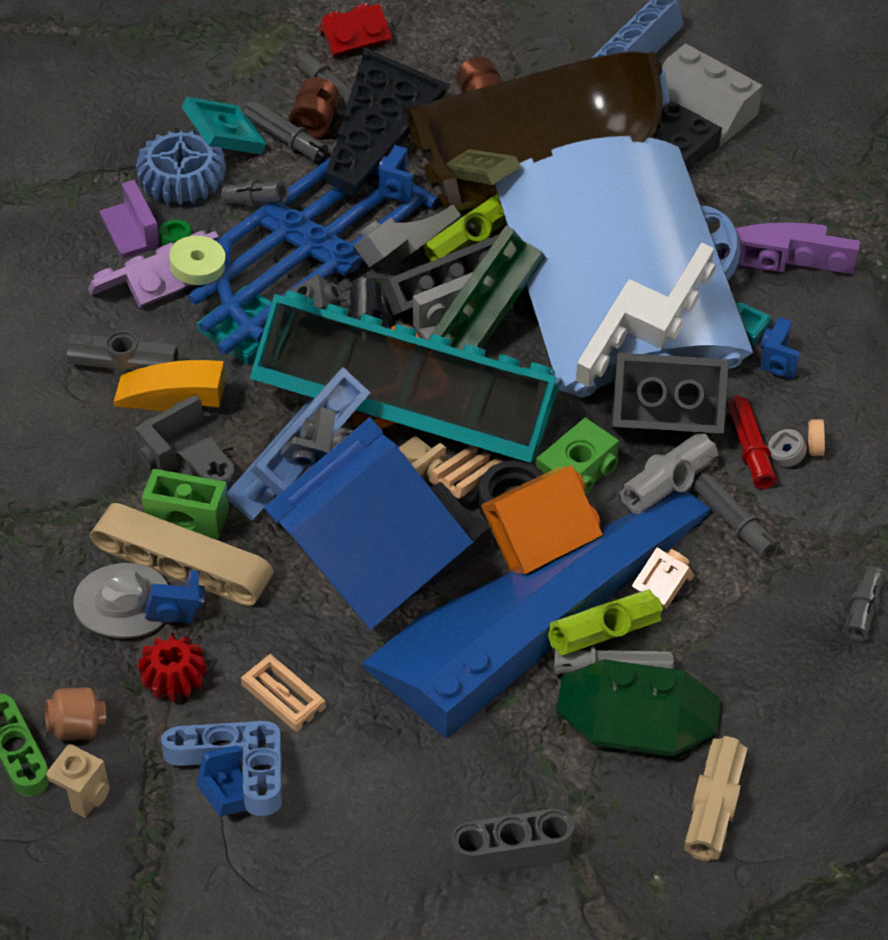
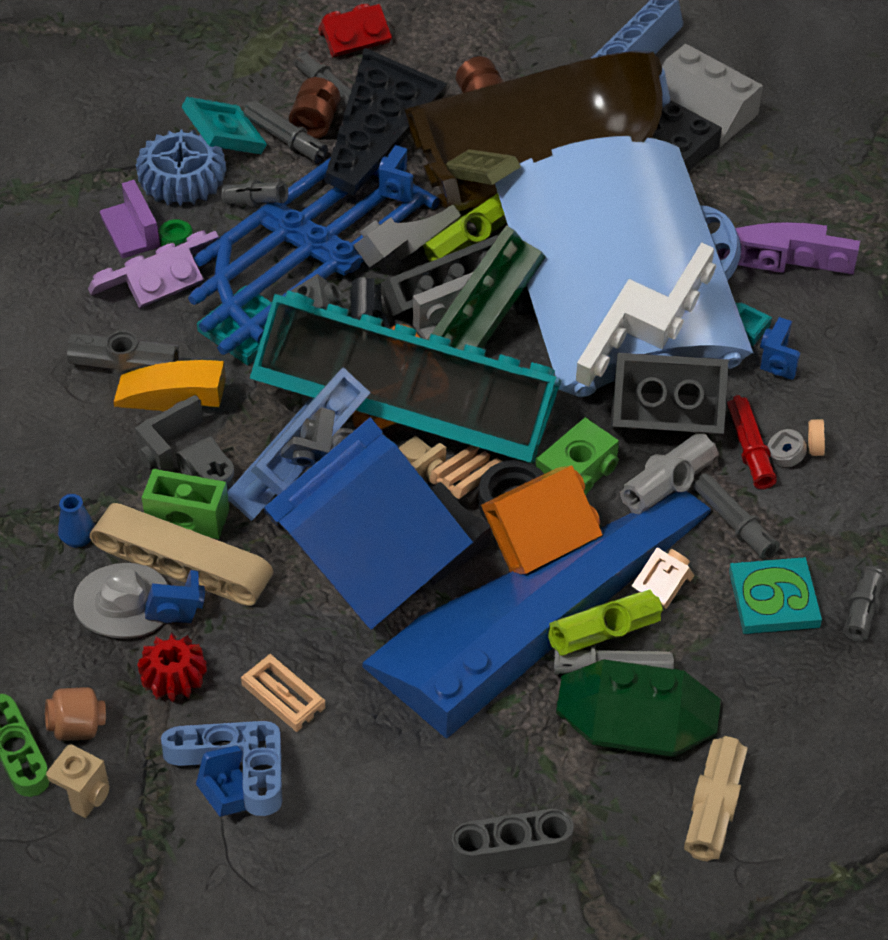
(74, 521): none -> blue cone
(197, 260): yellowish green piece -> none
(775, 595): none -> teal tile

